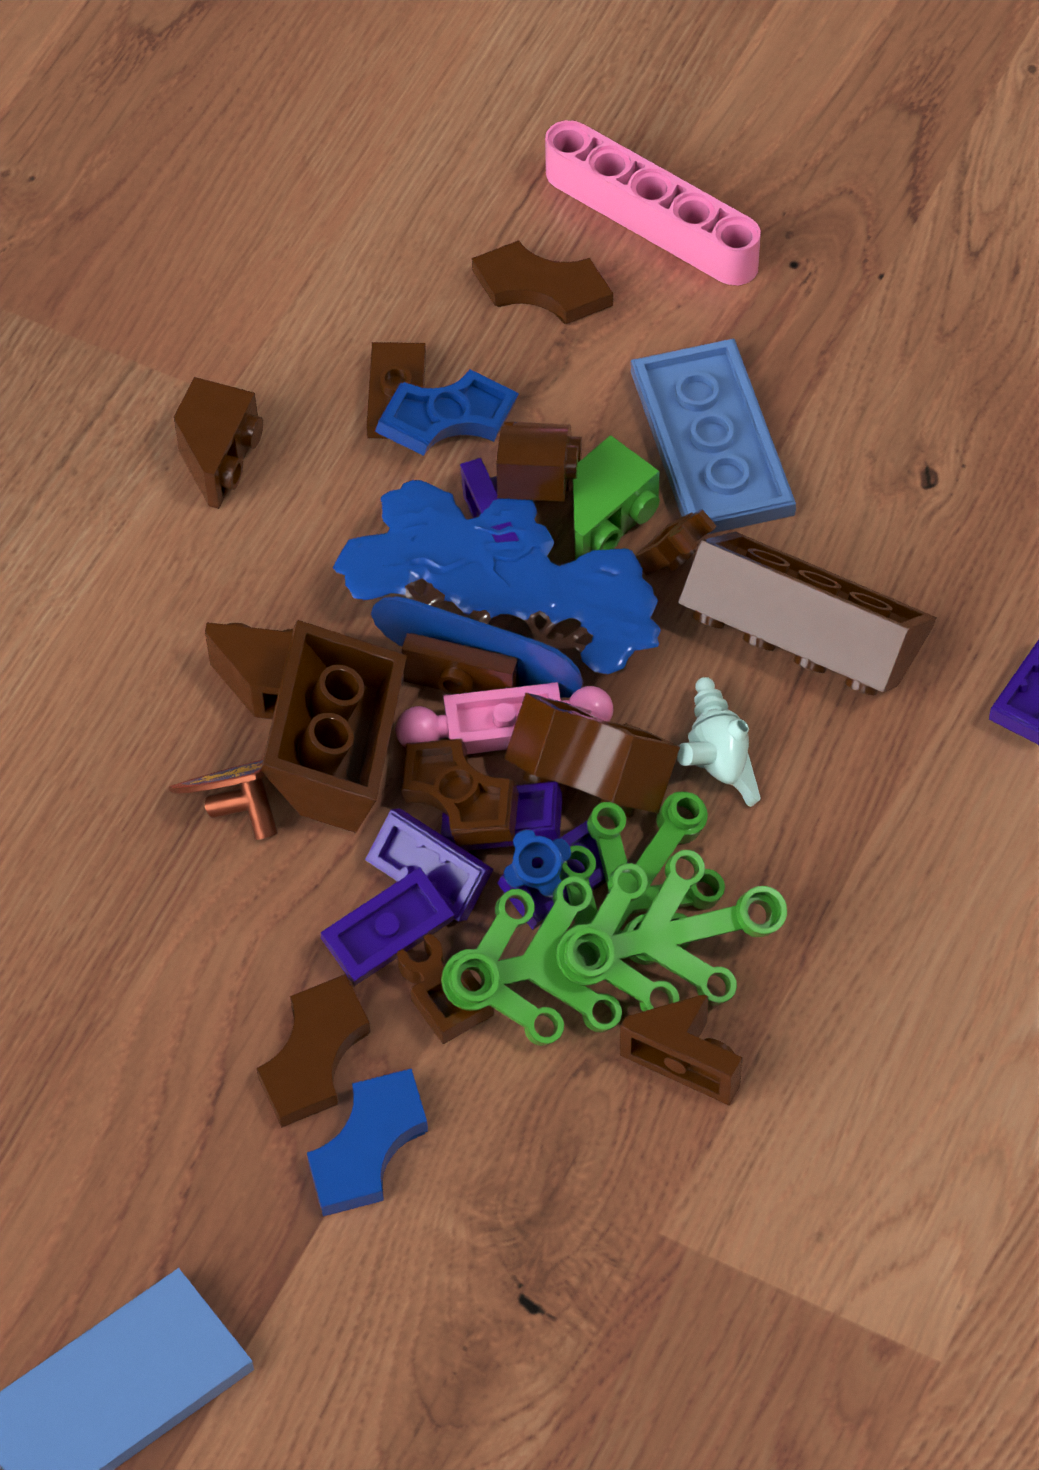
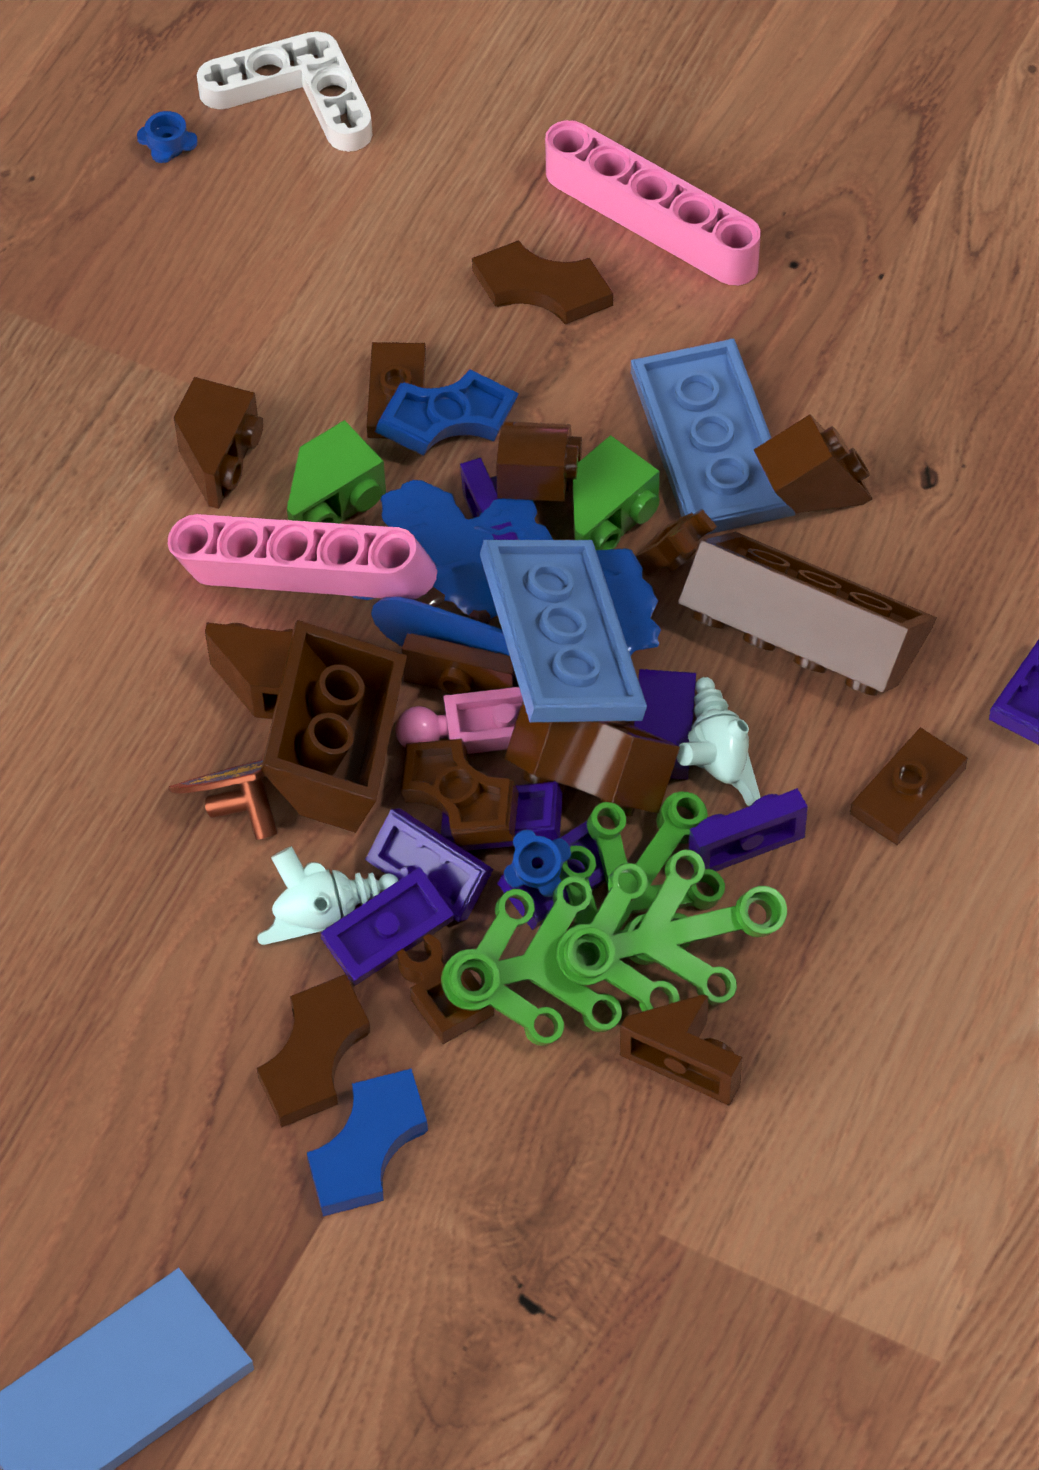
(166, 136): none -> blue plate
(302, 556): none -> bright pink beam
(307, 72): none -> white beam
(315, 897): none -> light aqua piece
(335, 477): none -> bright green slope
(562, 631): none -> medium blue tile
(669, 708): none -> dark purple tile
(750, 831): none -> dark purple plate
(814, 468): none -> reddish brown slope
(908, 786): none -> reddish brown plate

